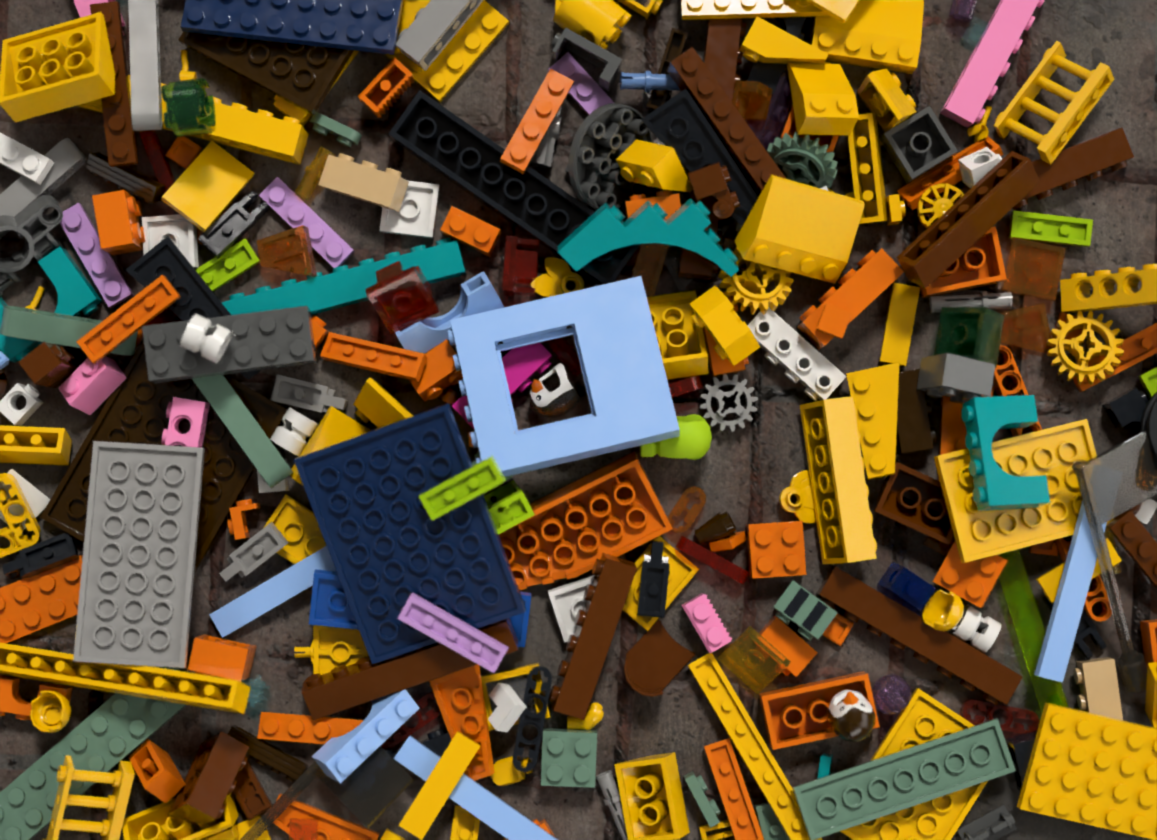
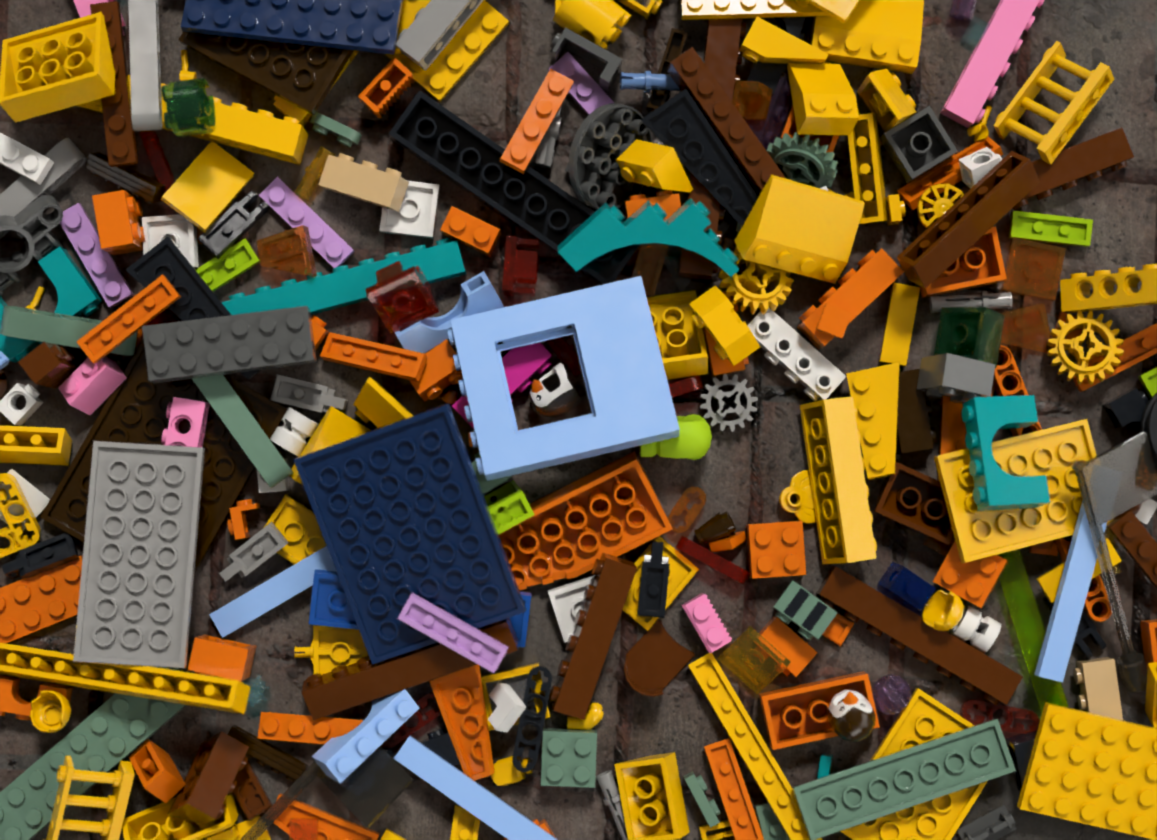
(183, 151): orange tile -> none
(205, 338): white wheel -> none
(439, 785): yellow tile -> none
(462, 488): lime plate -> none
(555, 279): yellow plate -> none
(713, 181): reddish brown brick -> none

